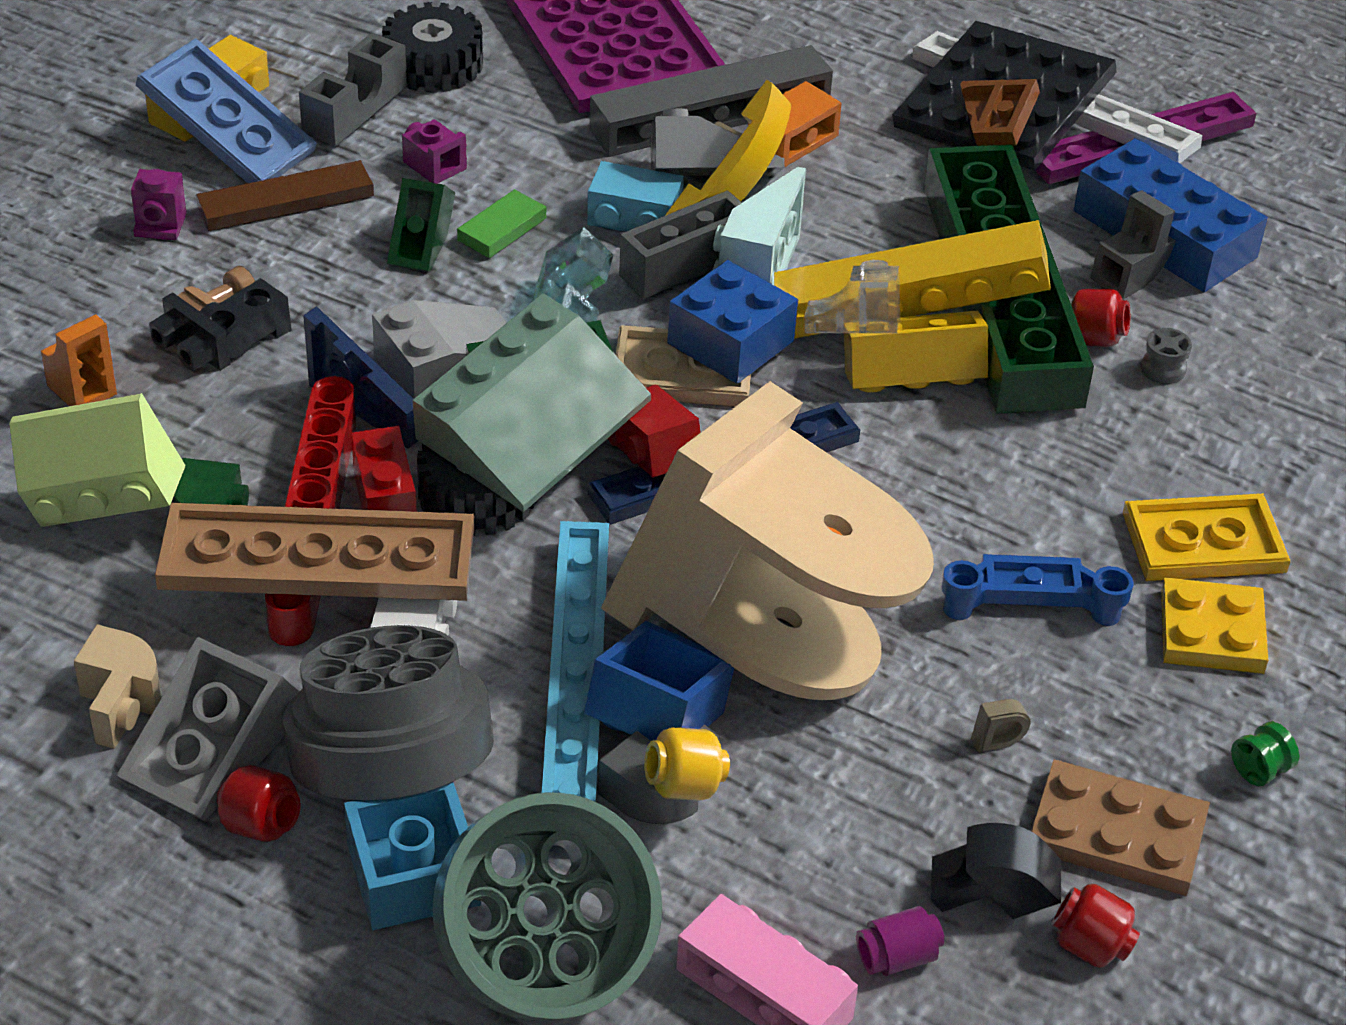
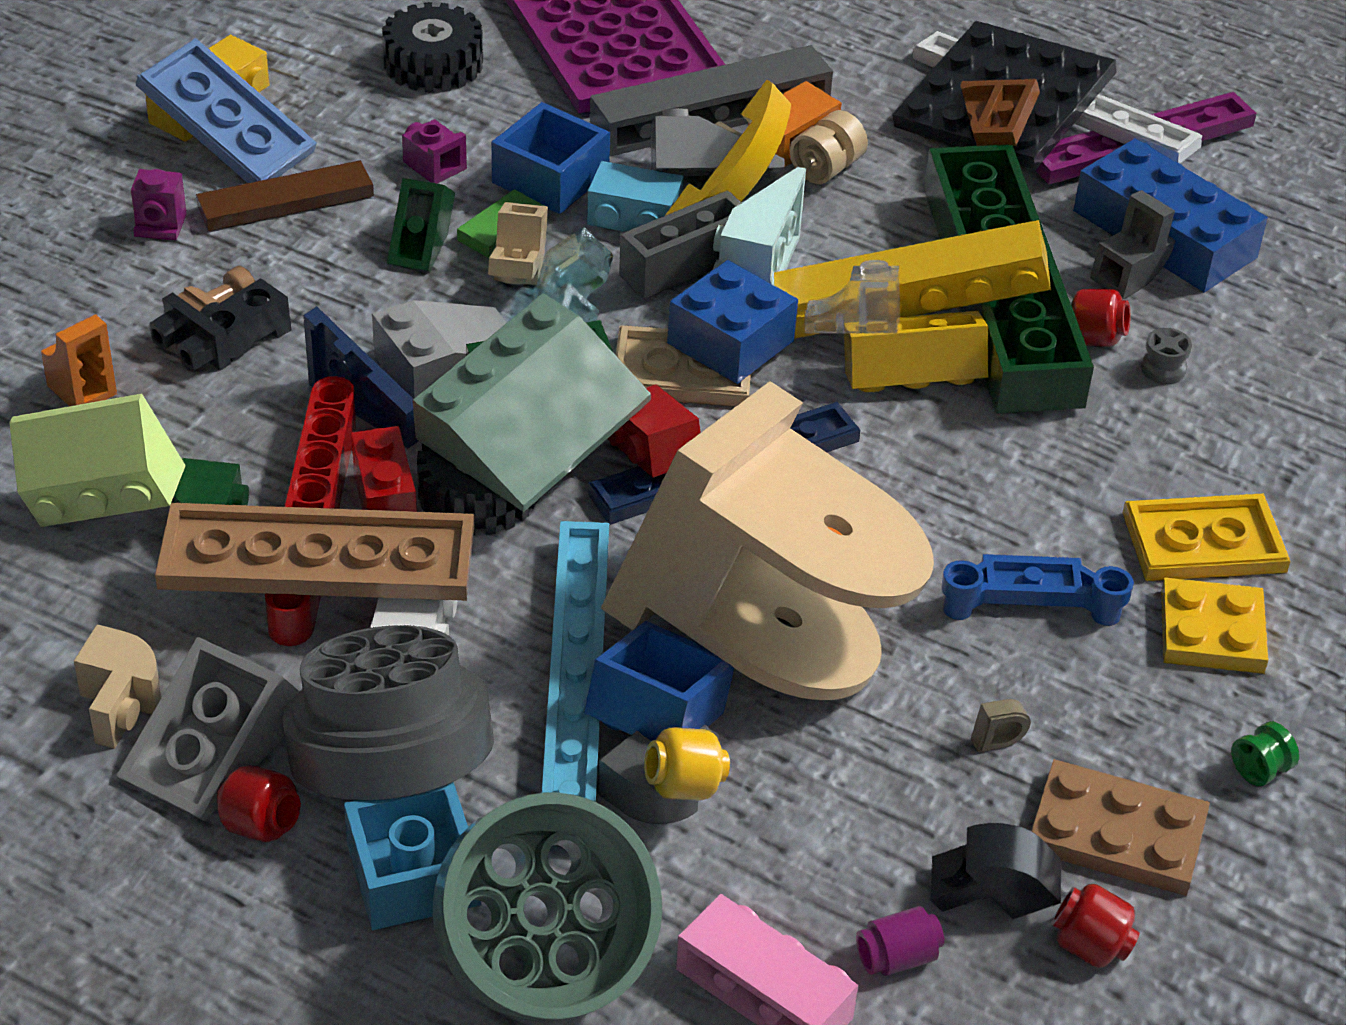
(337, 107): dark grey arch -> none
(519, 244): none -> tan brick
(549, 156): none -> blue piece
(829, 146): none -> tan wheel

